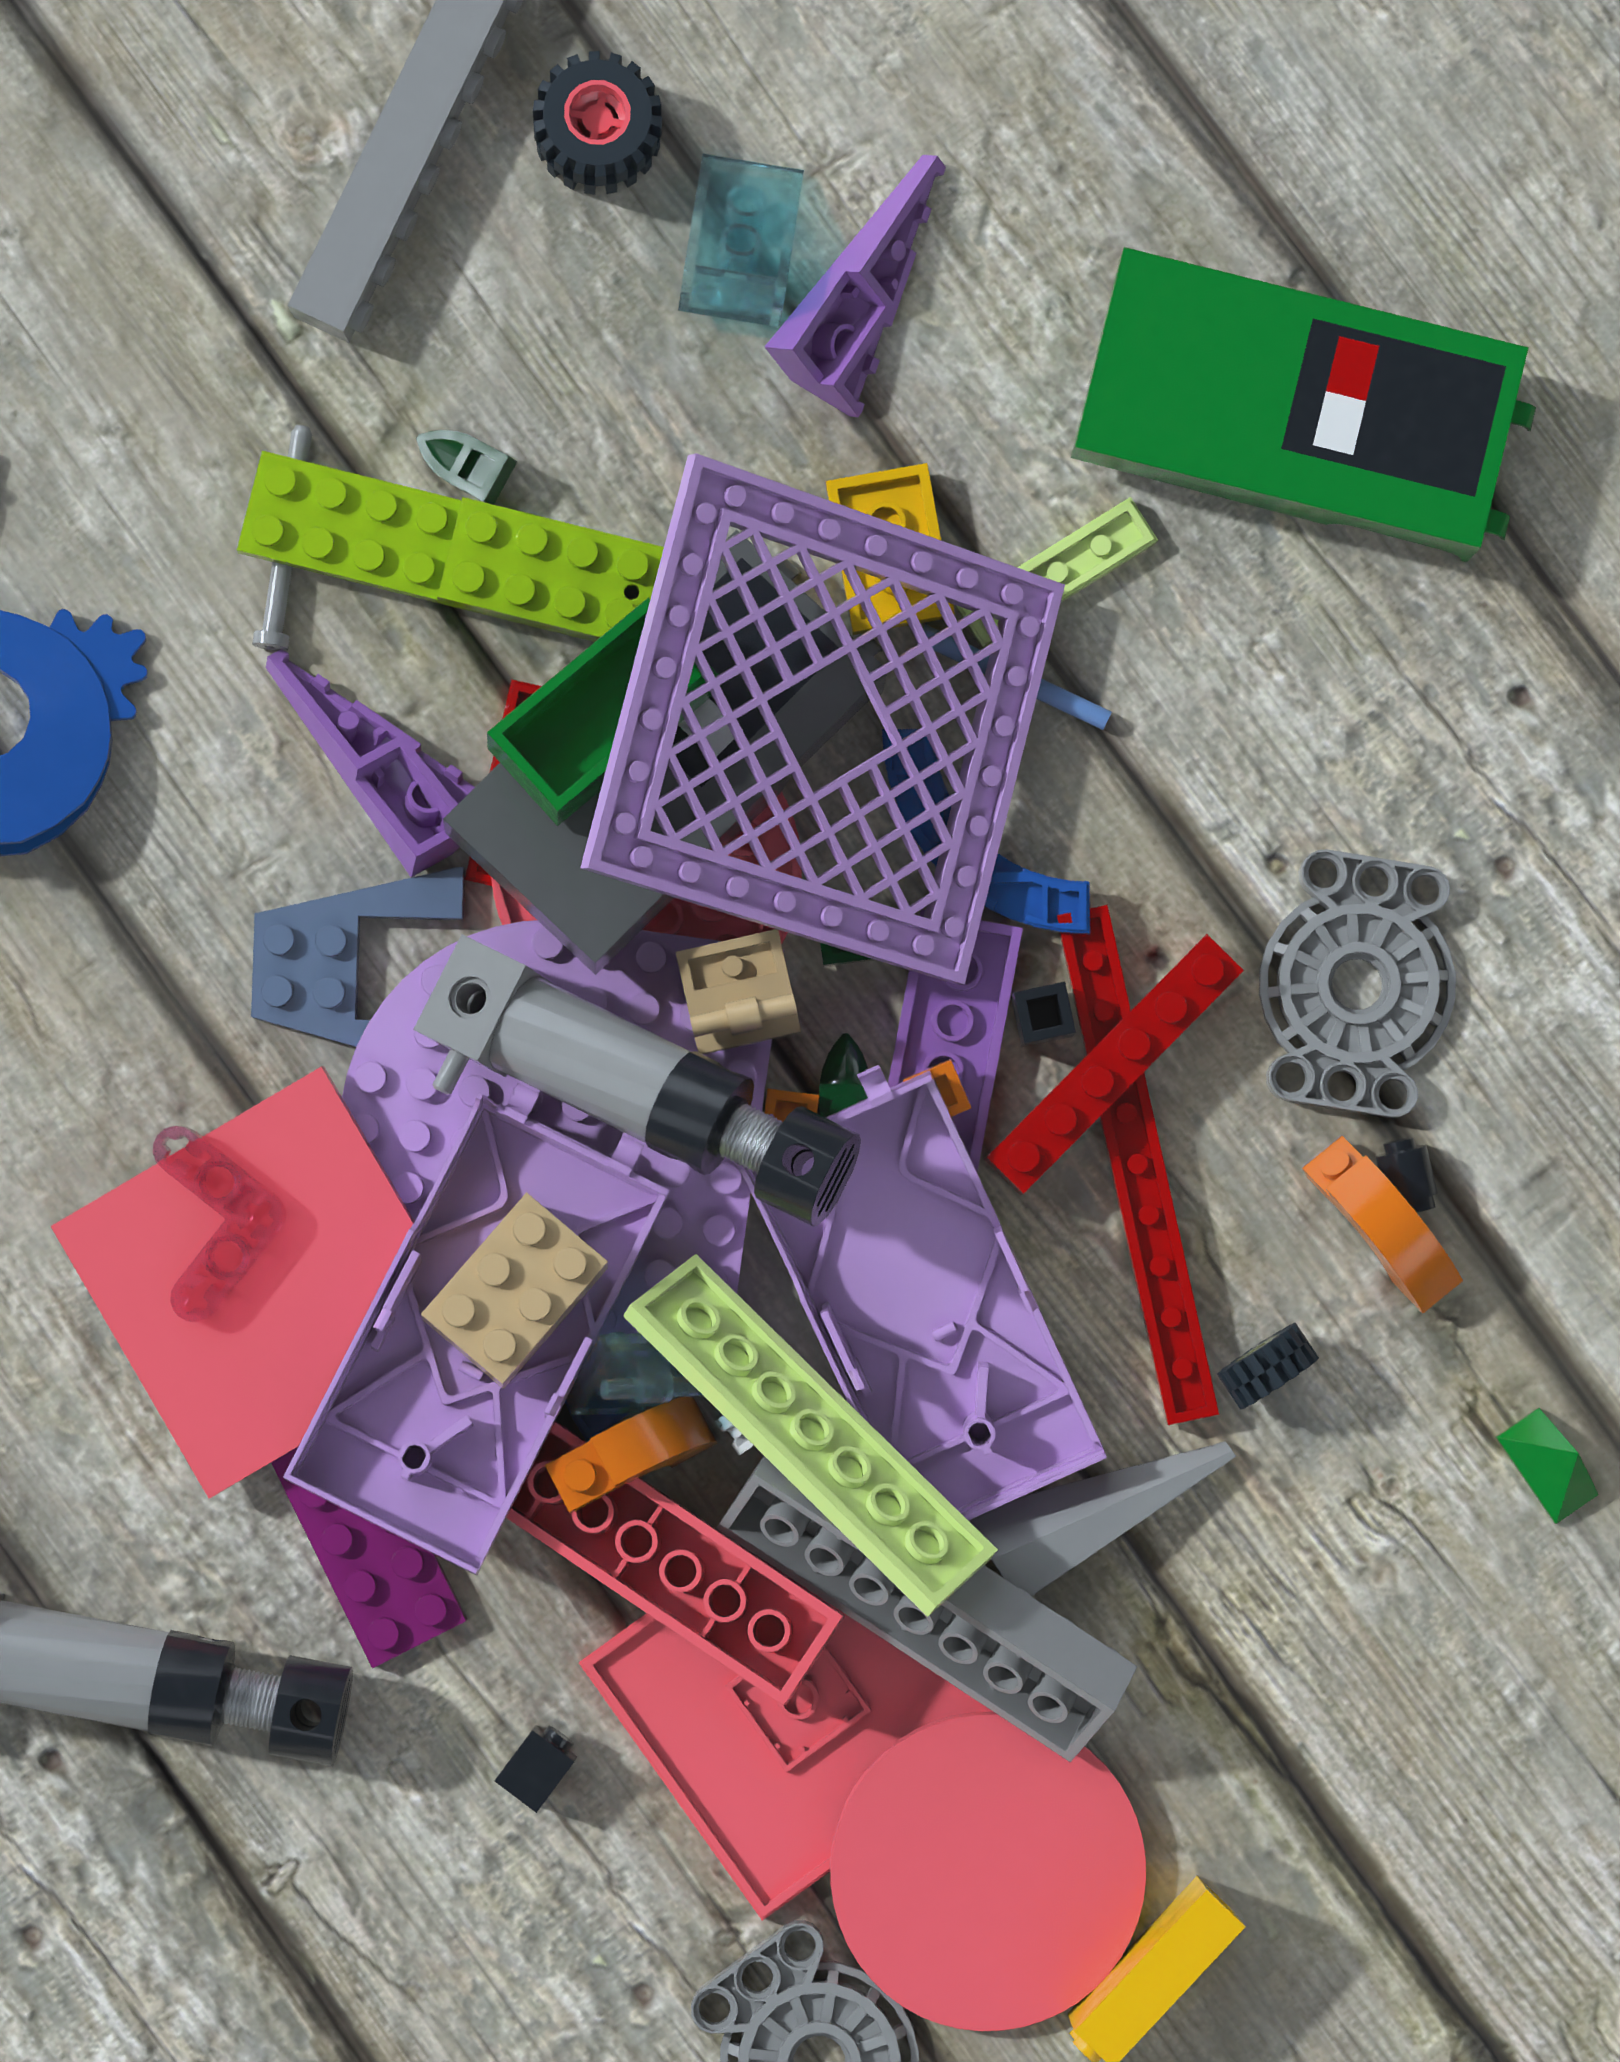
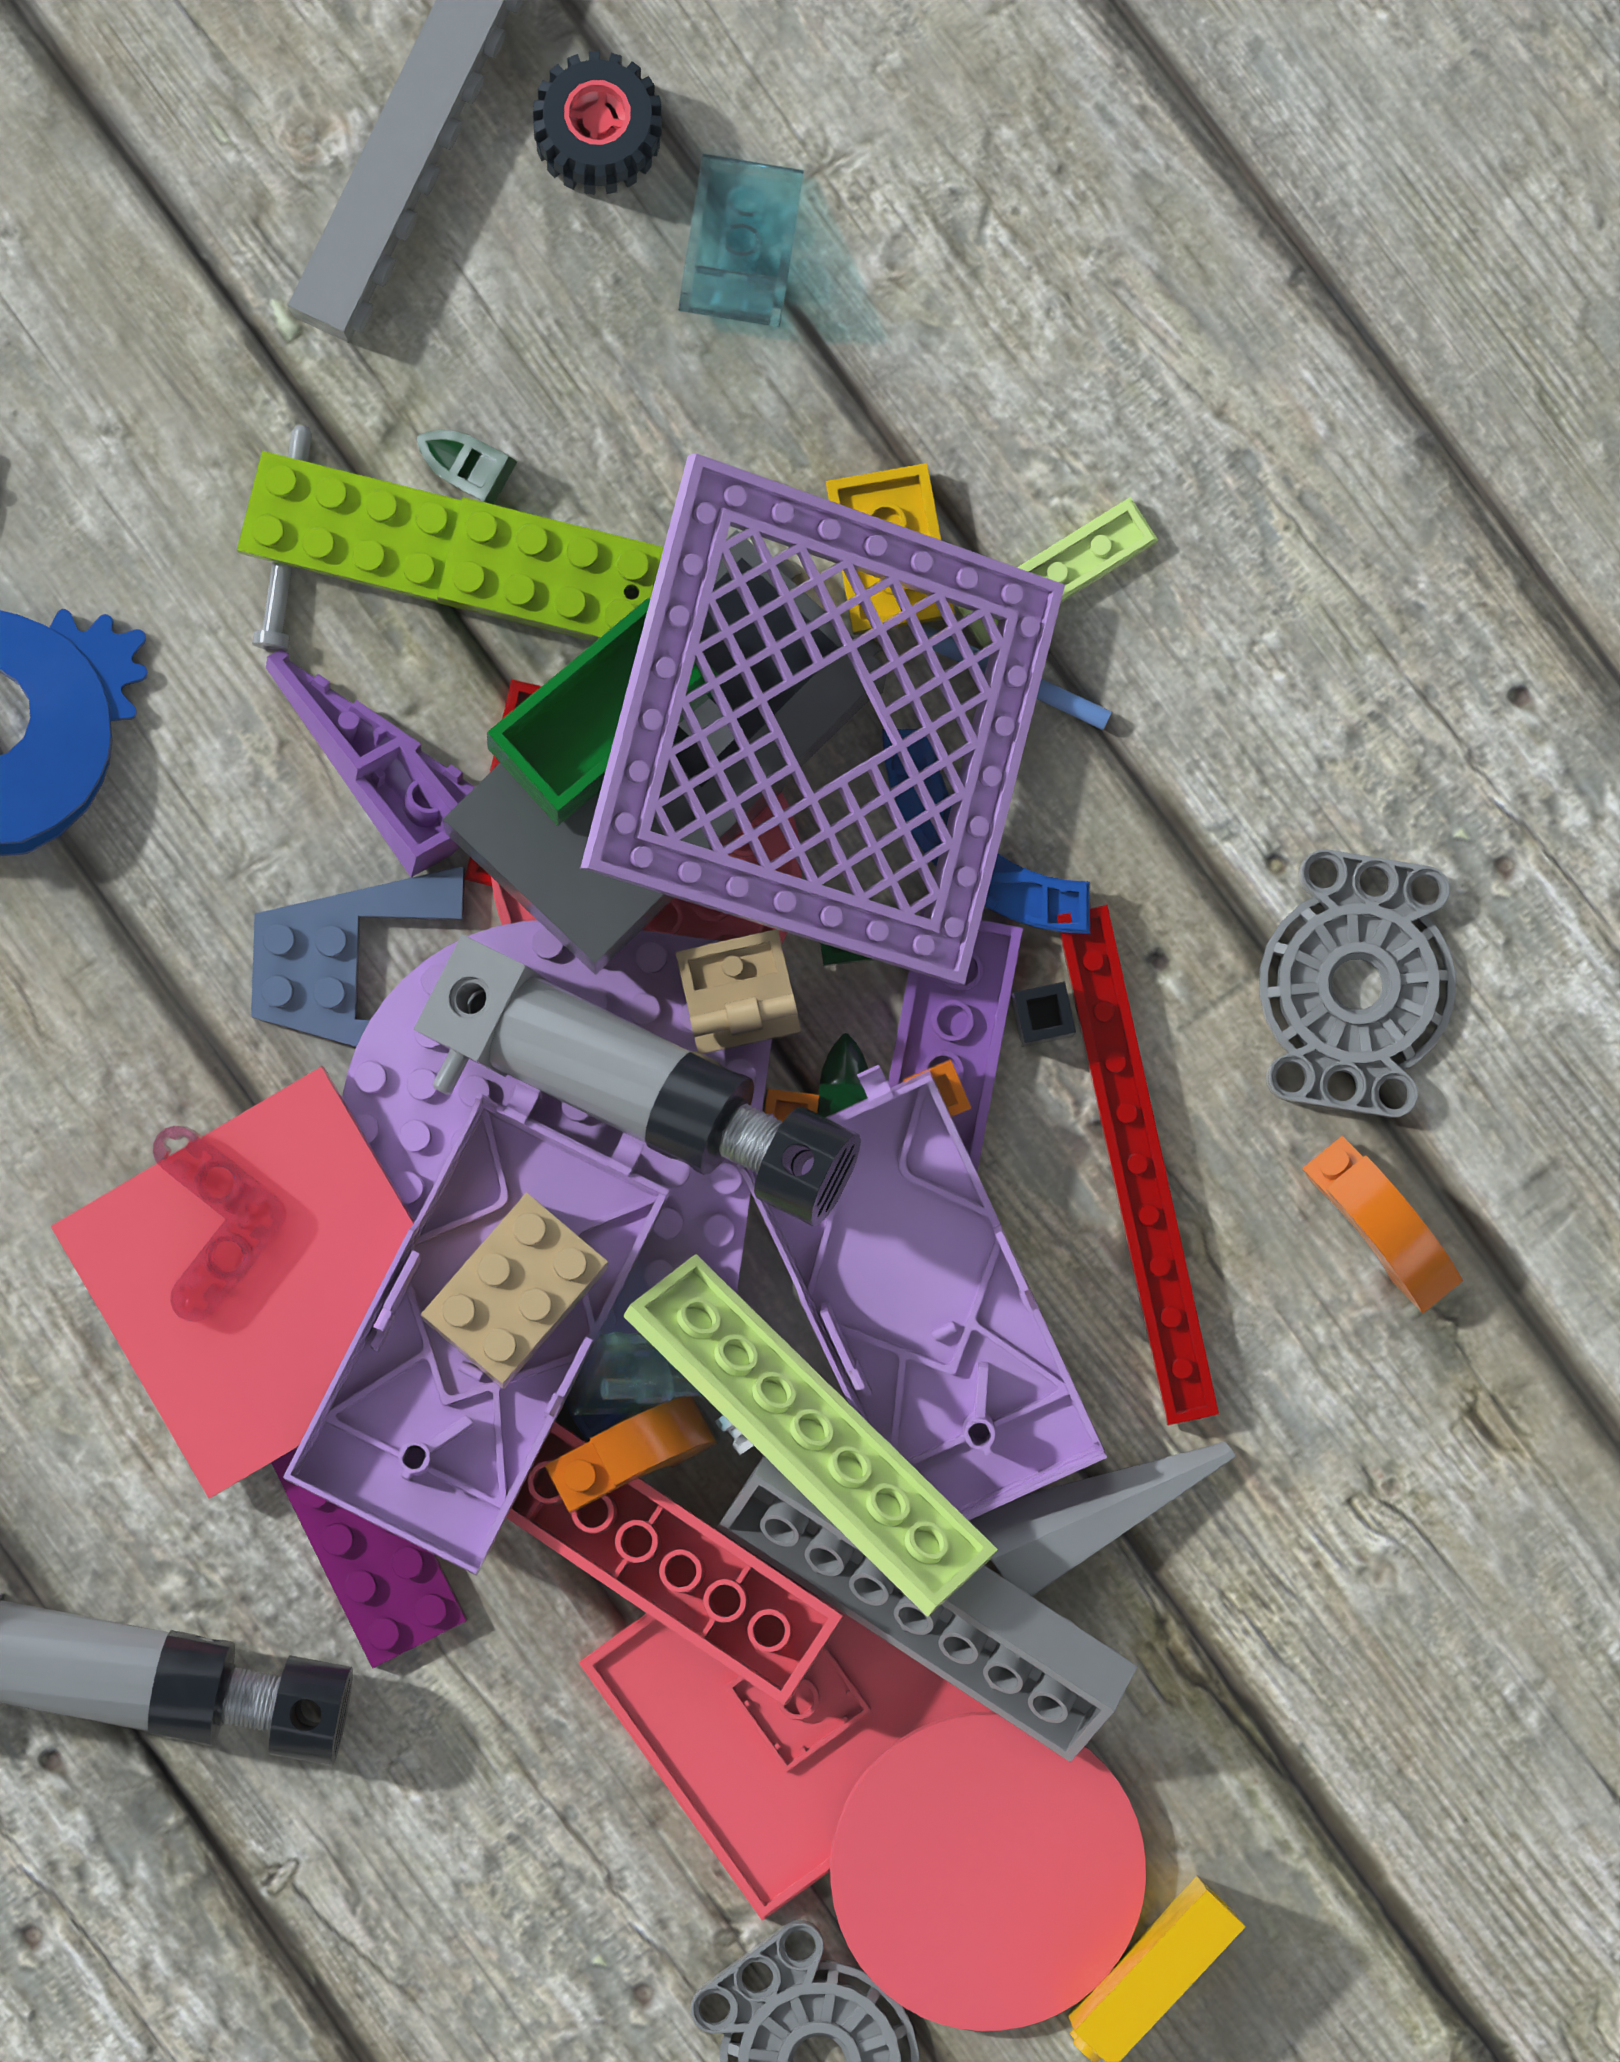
(537, 1766): black brick -> none
(837, 326): medium lavender wedge -> none
(1114, 1065): red arch -> none
(1268, 1366): black wheel -> none
(1302, 404): green piece -> none
(1409, 1171): black brick -> none
(1548, 1465): green slope -> none

